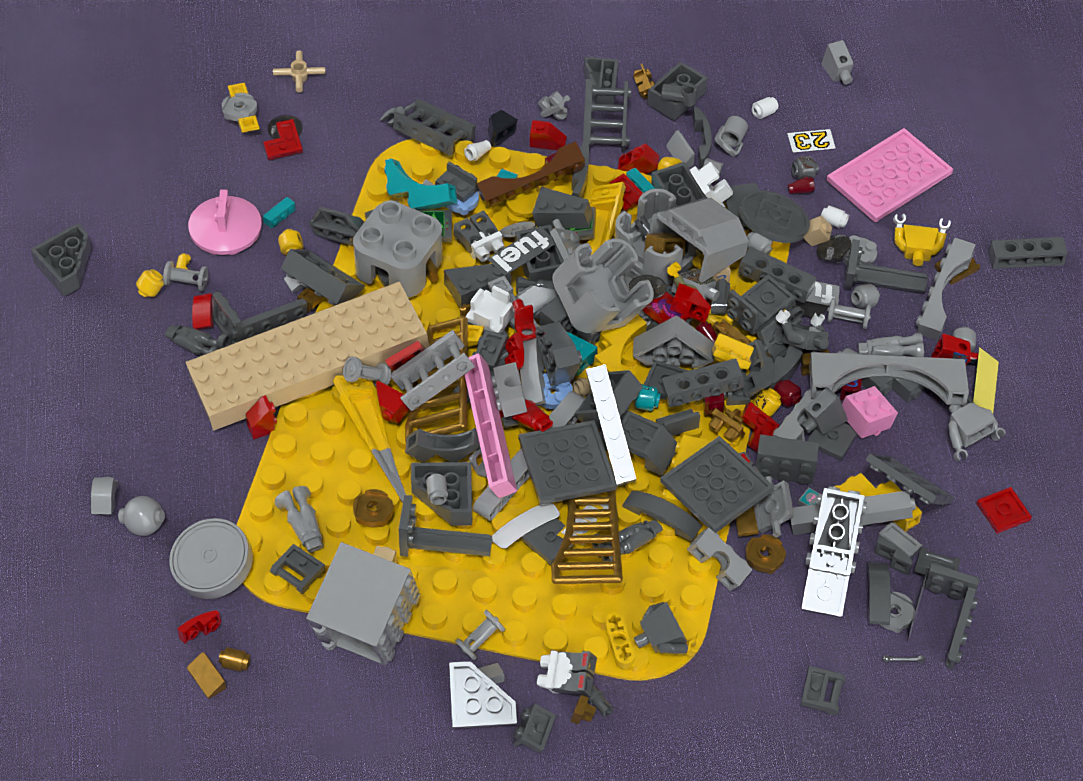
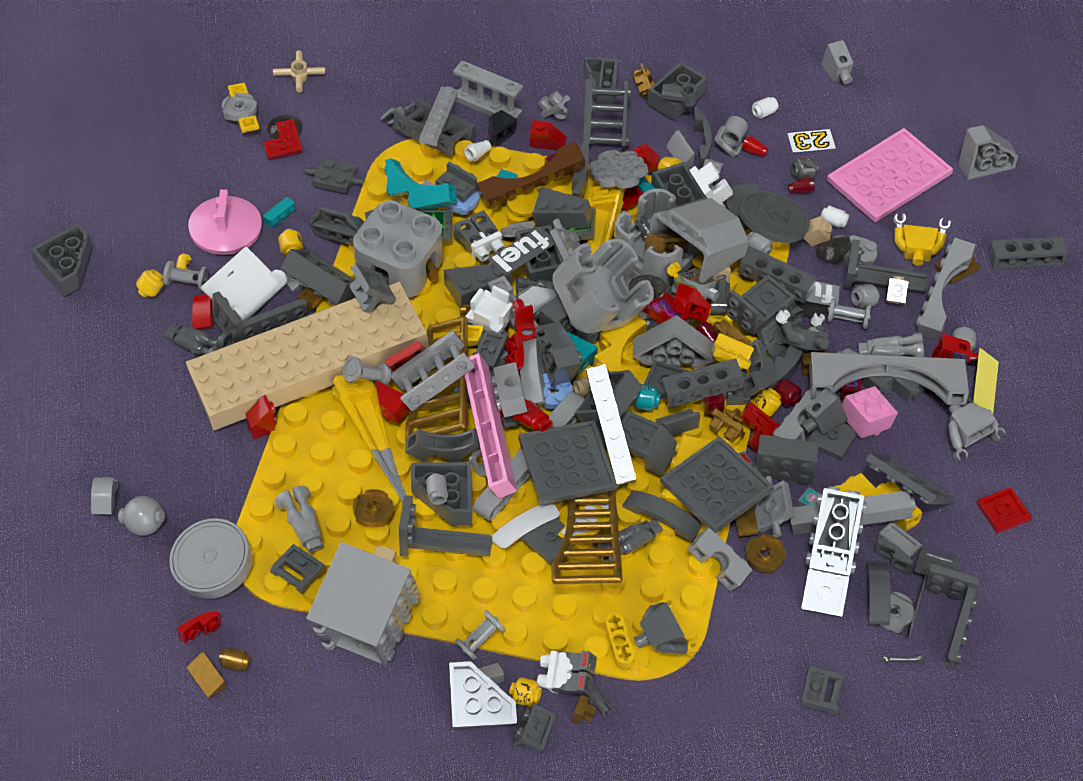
(249, 284): none -> white door
(334, 176): none -> dark grey plate
(370, 288): none -> dark grey bracket
(438, 116): none -> light grey plate
(480, 101): none -> light grey fence
(525, 692): none -> yellow head
(618, 169): none -> light grey plate
(754, 146): none -> red cone
(896, 290): none -> brick
(985, 153): none -> light grey brick

